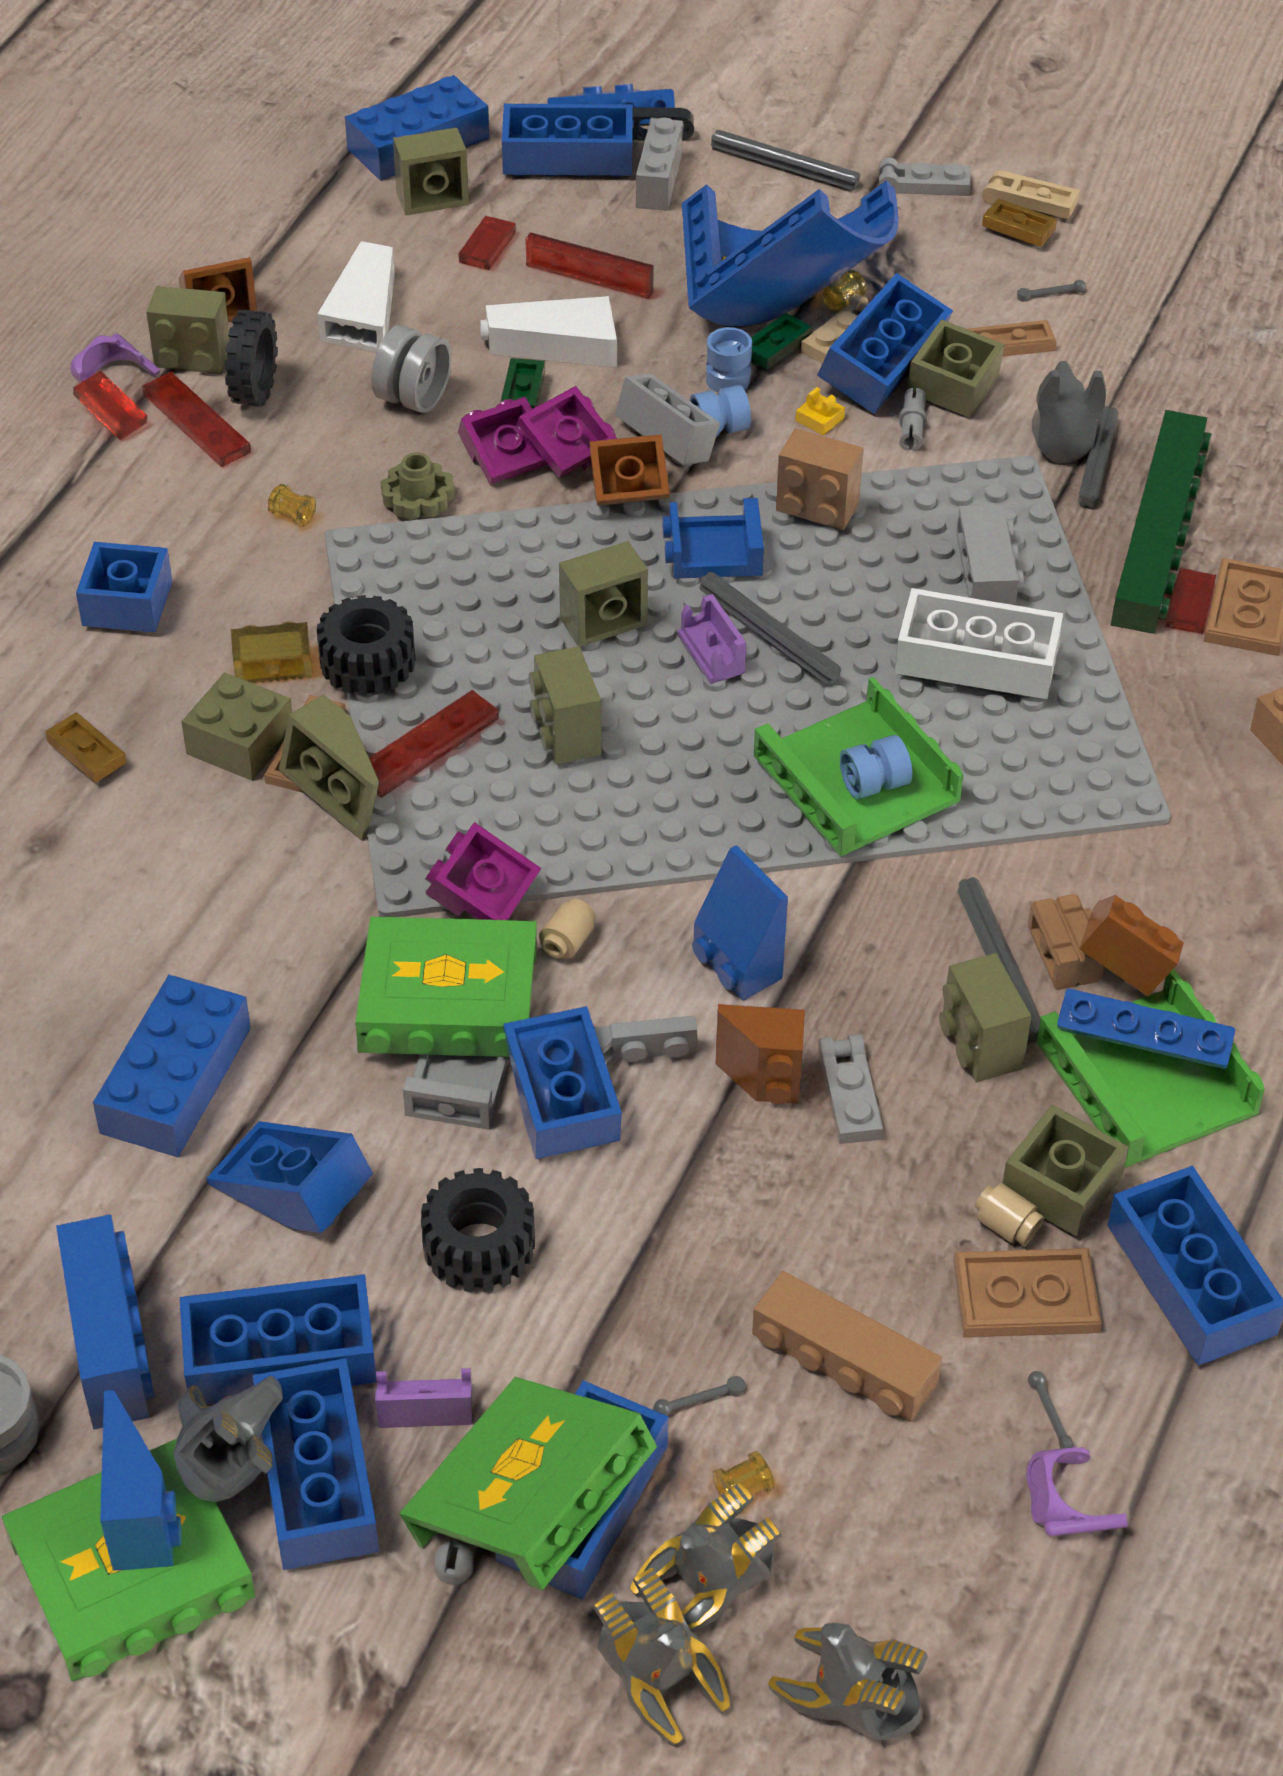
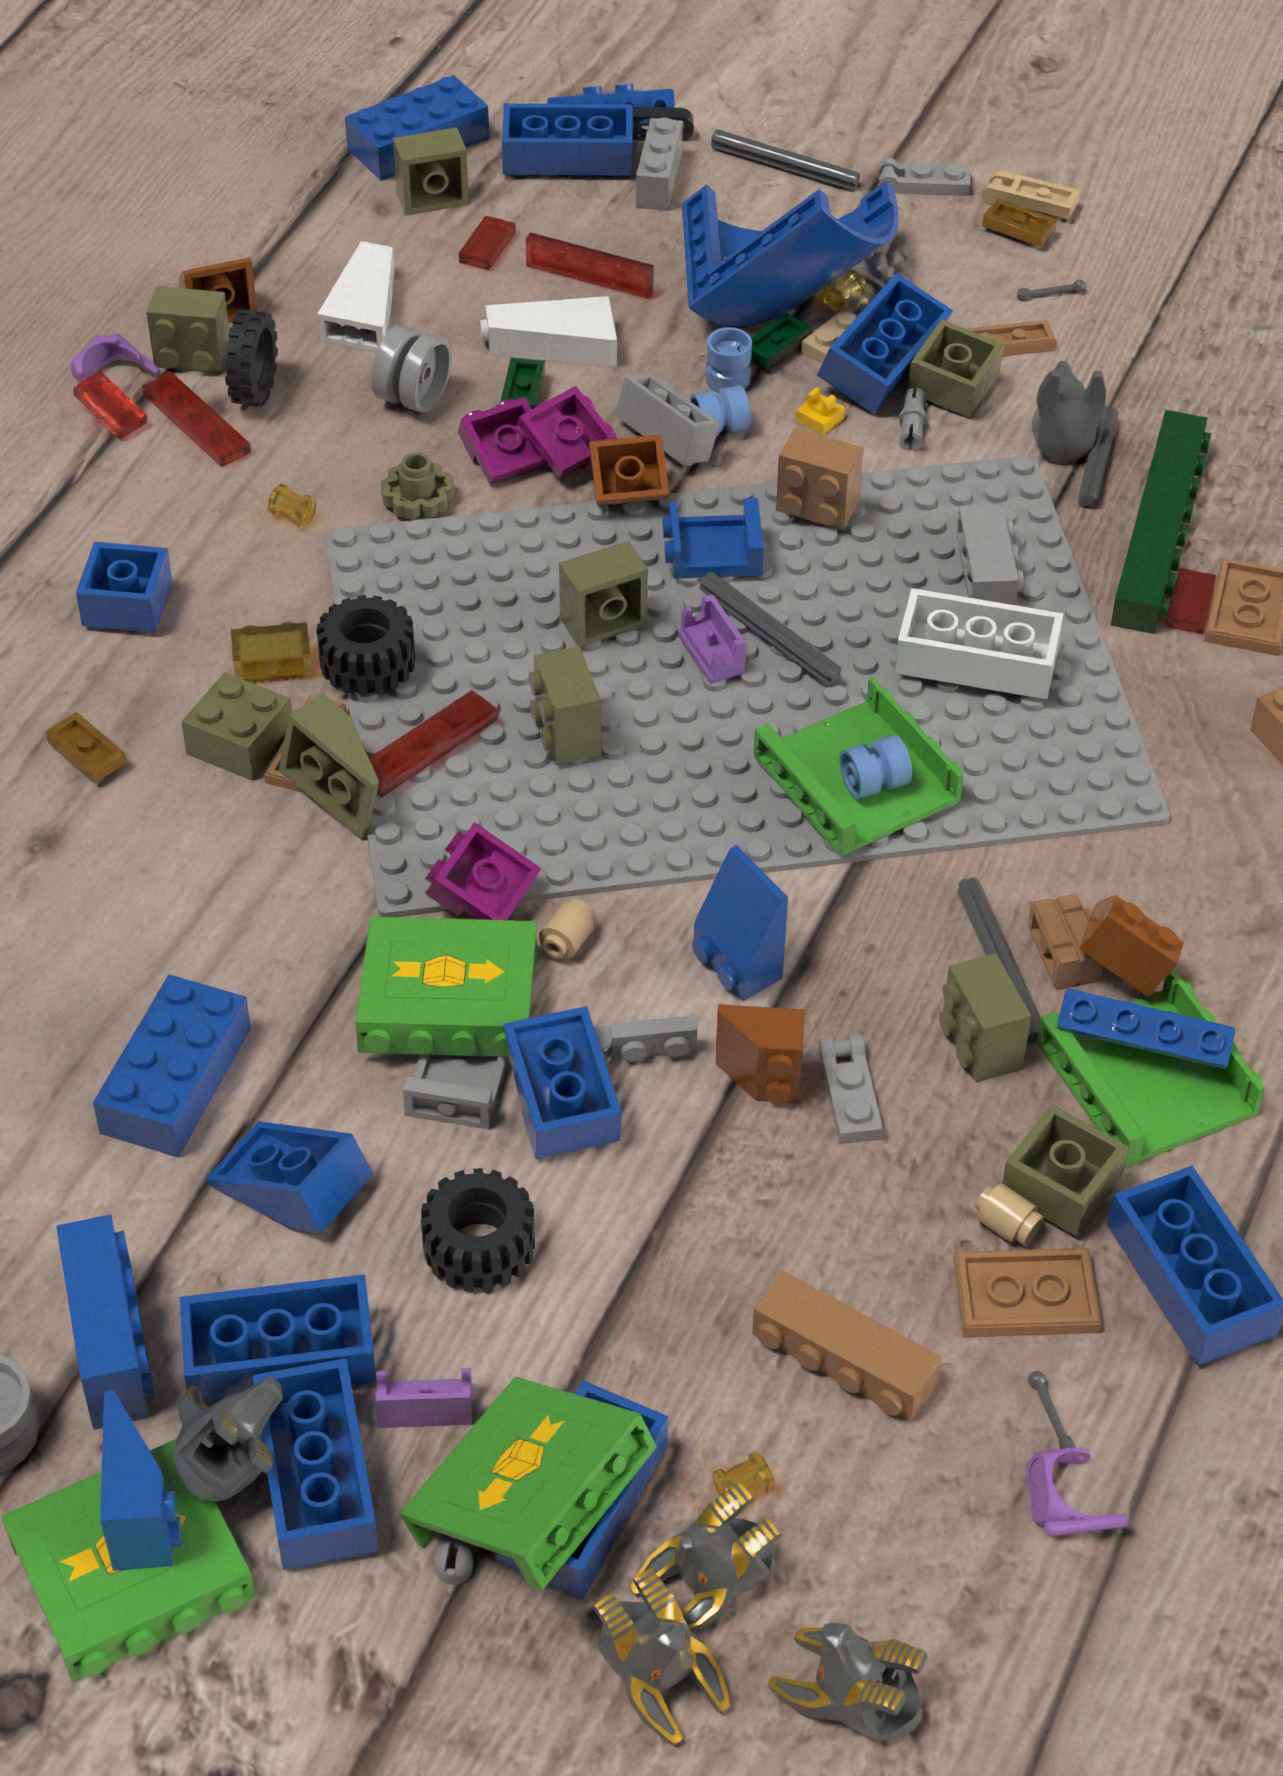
(734, 1387): dark grey hinge -> none

